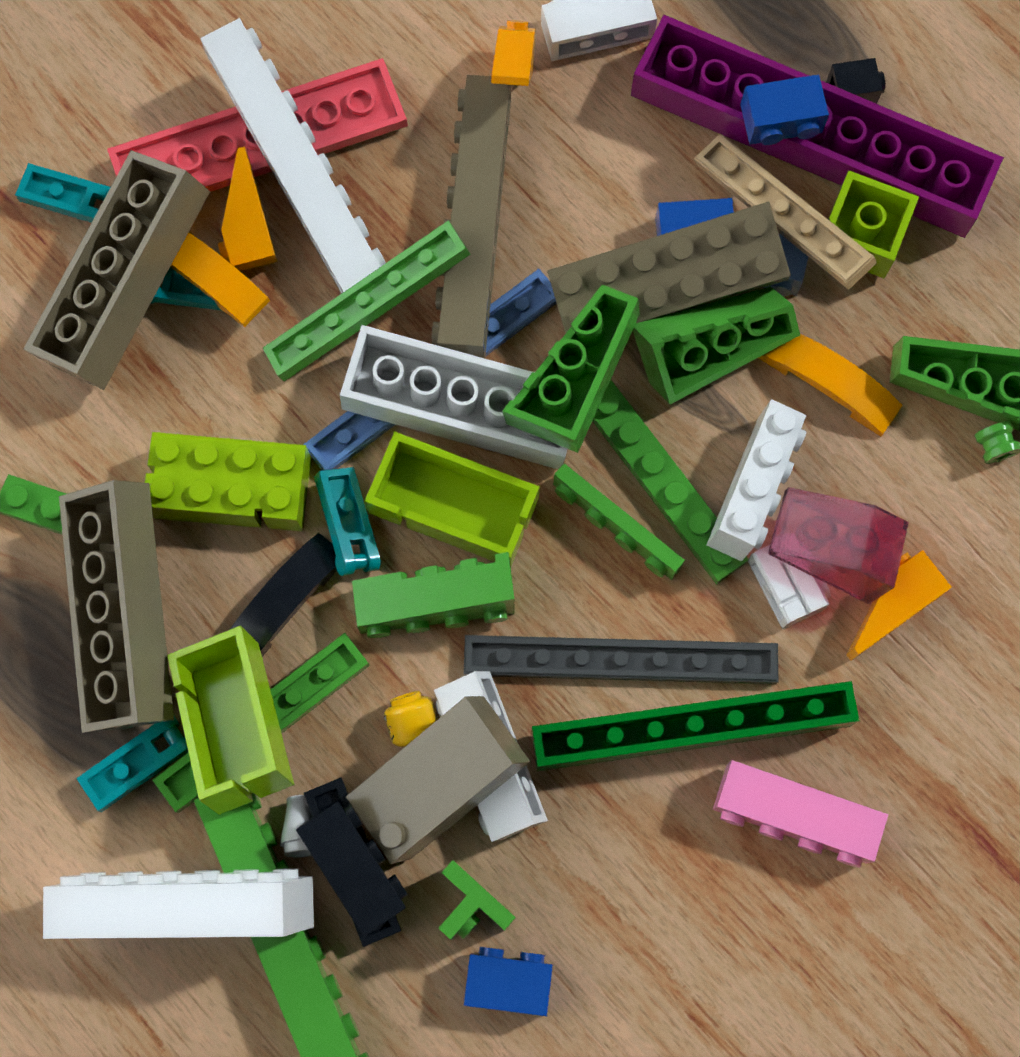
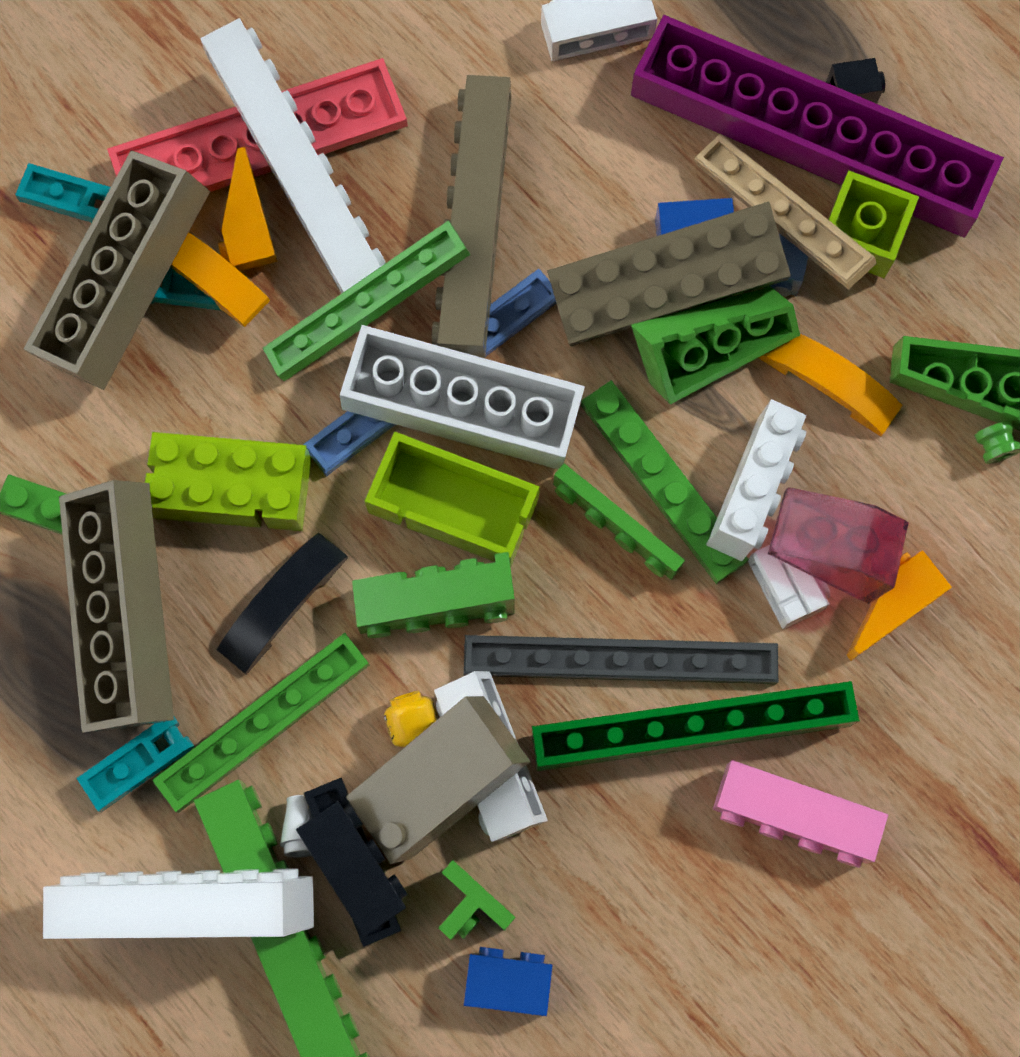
(235, 726): lime piece -> none
(347, 520): teal plate -> none
(514, 54): light orange slope -> none
(572, 380): bright green wedge -> none
(784, 110): blue brick -> none

